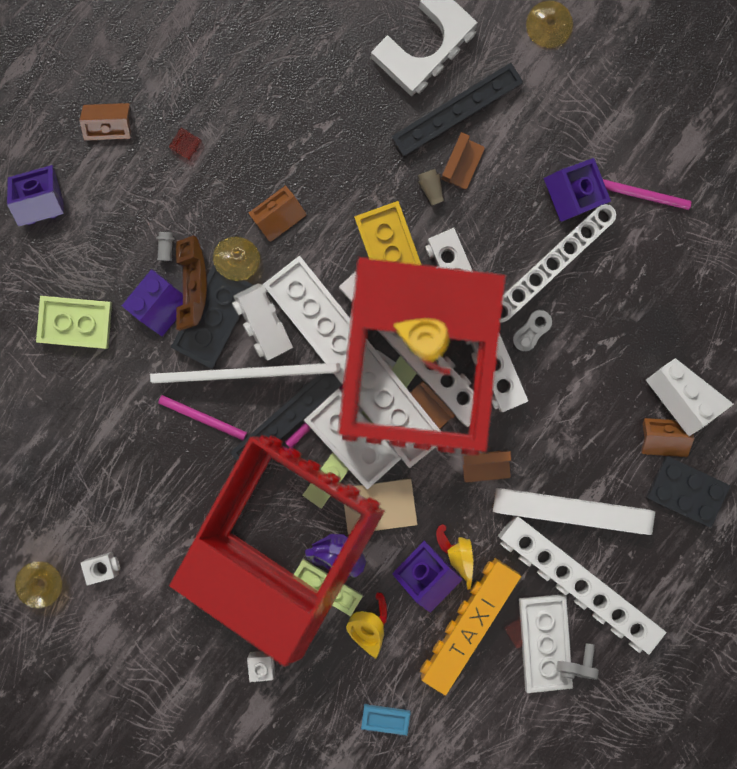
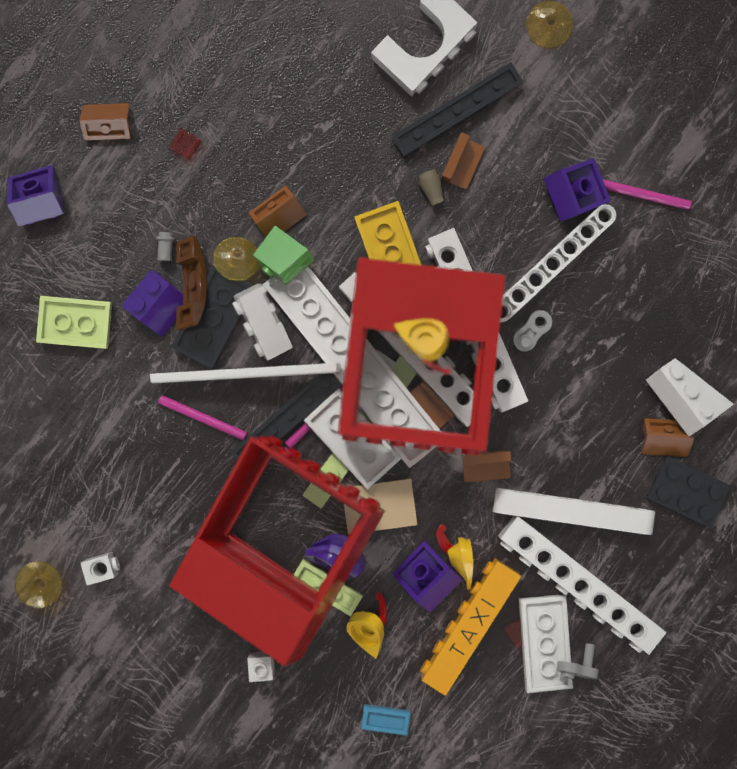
(282, 256): none -> bright green torso

